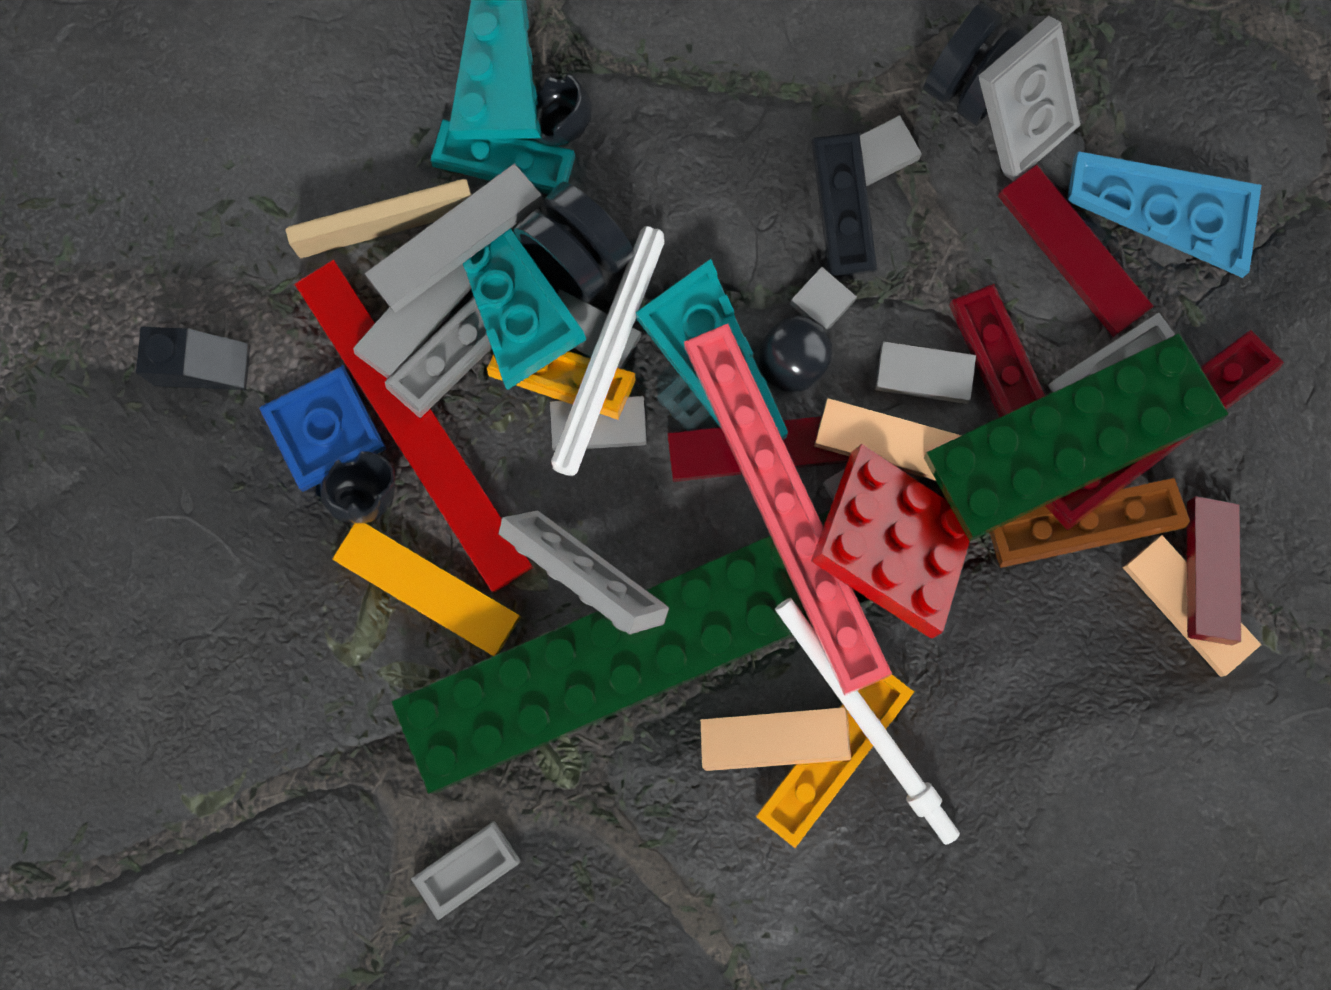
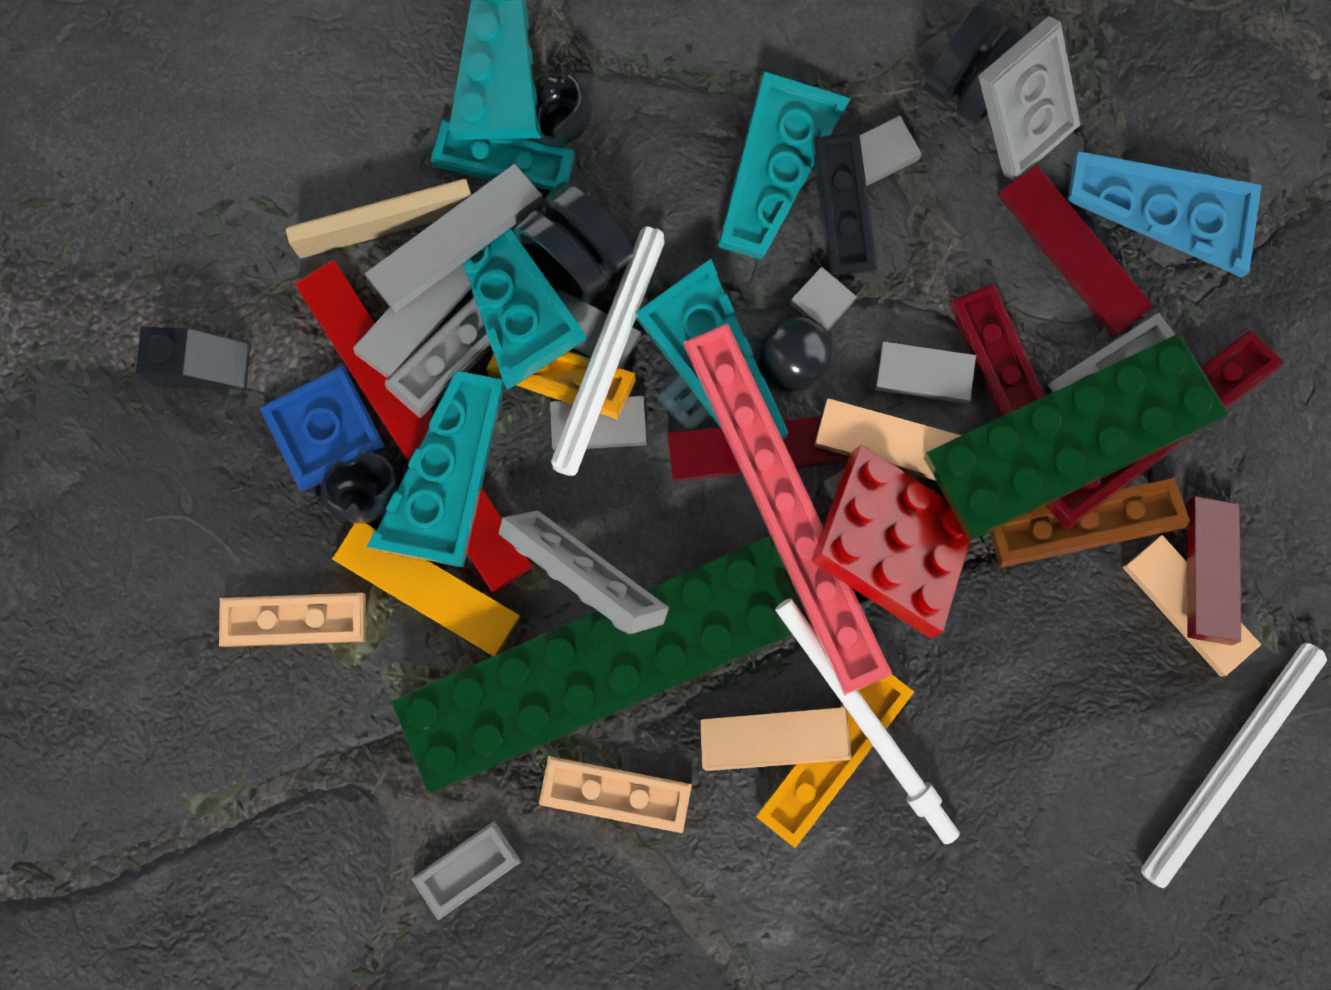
(292, 619): none -> light nougat tile
(441, 491): none -> teal wing
(615, 794): none -> light nougat tile
(775, 160): none -> teal wing
(1233, 765): none -> white axle

